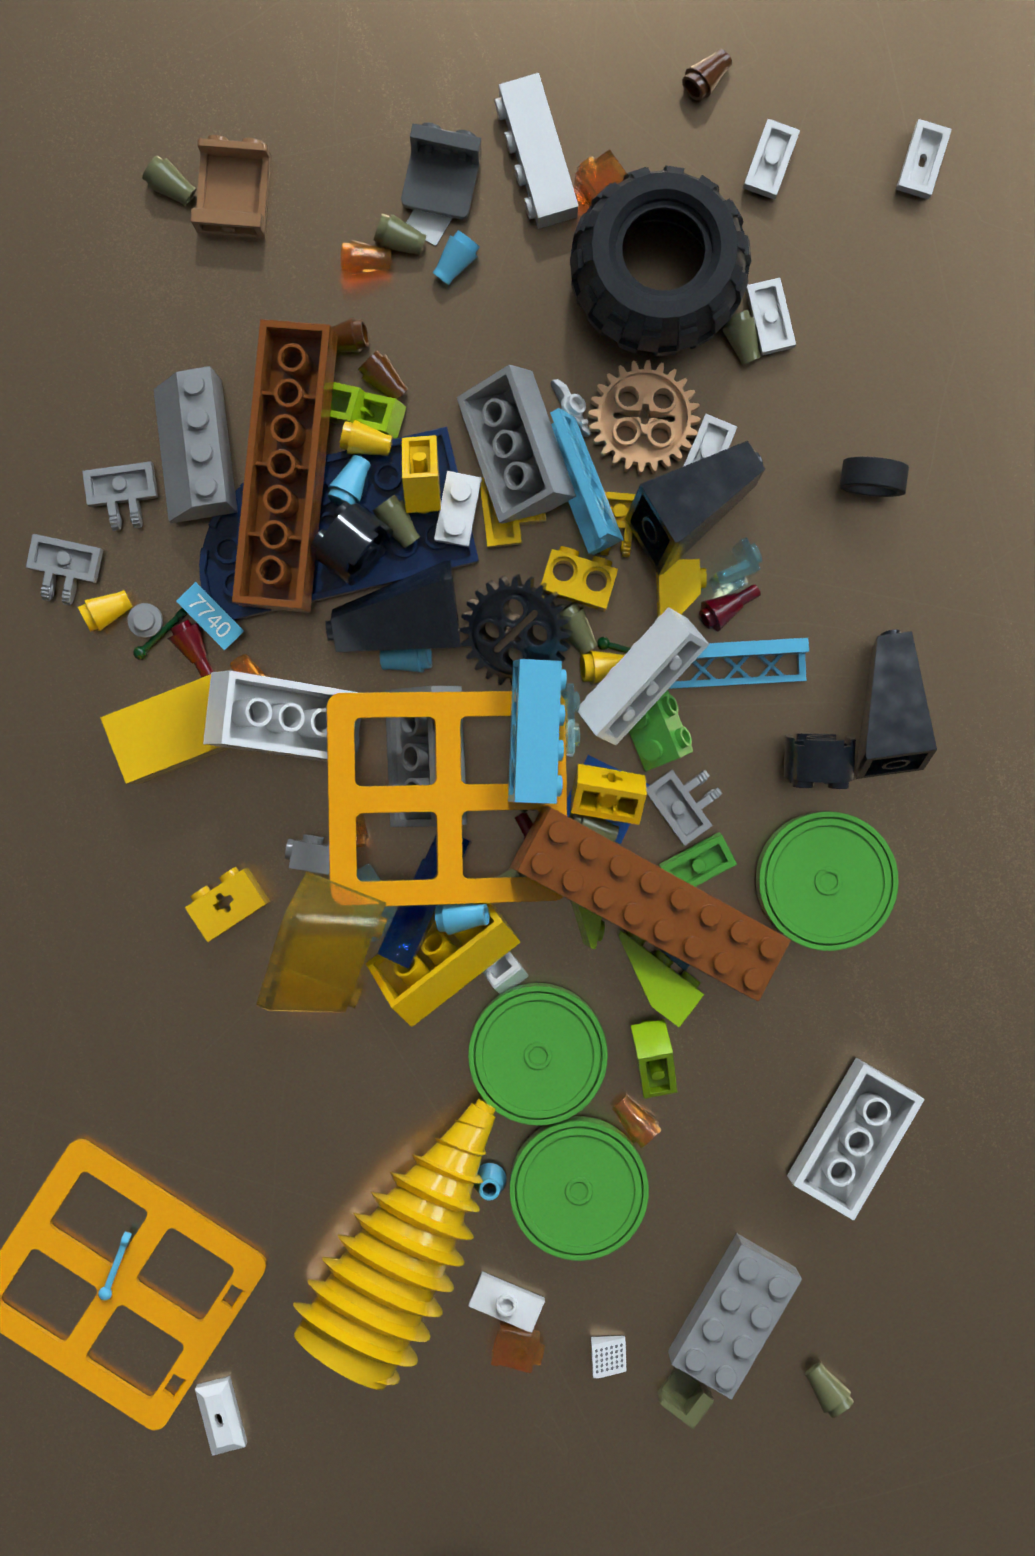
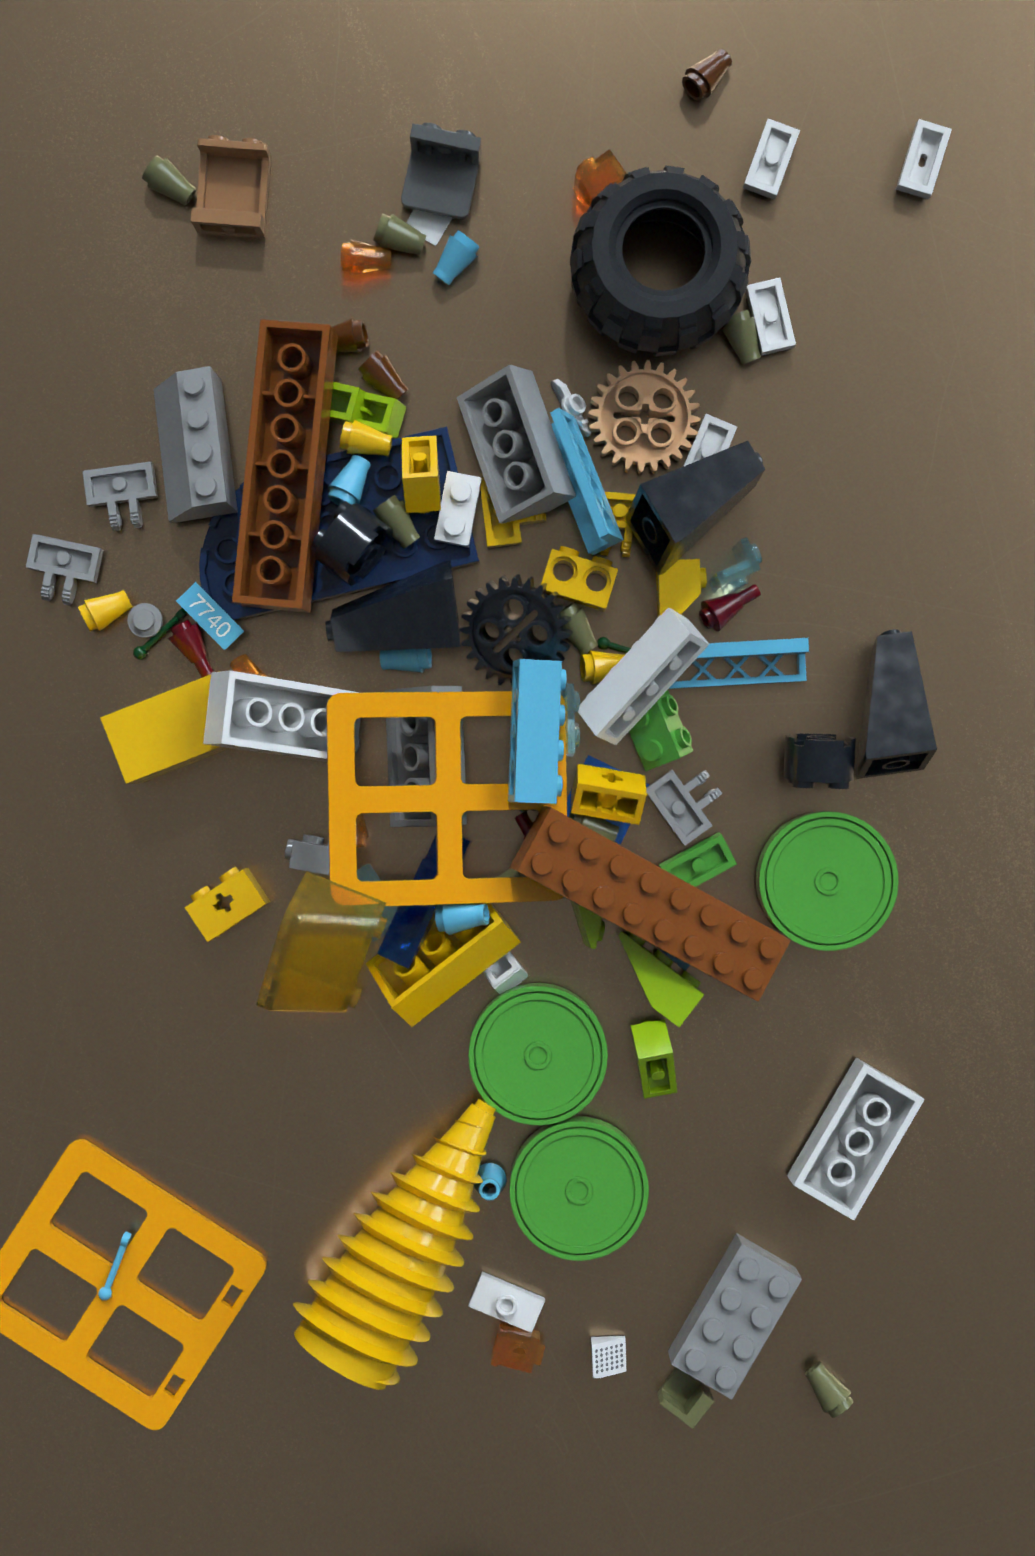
(219, 1398): white piece -> none
(537, 151): white brick -> none
(637, 1122): clear orange cone -> none
(874, 476): black tyre -> none

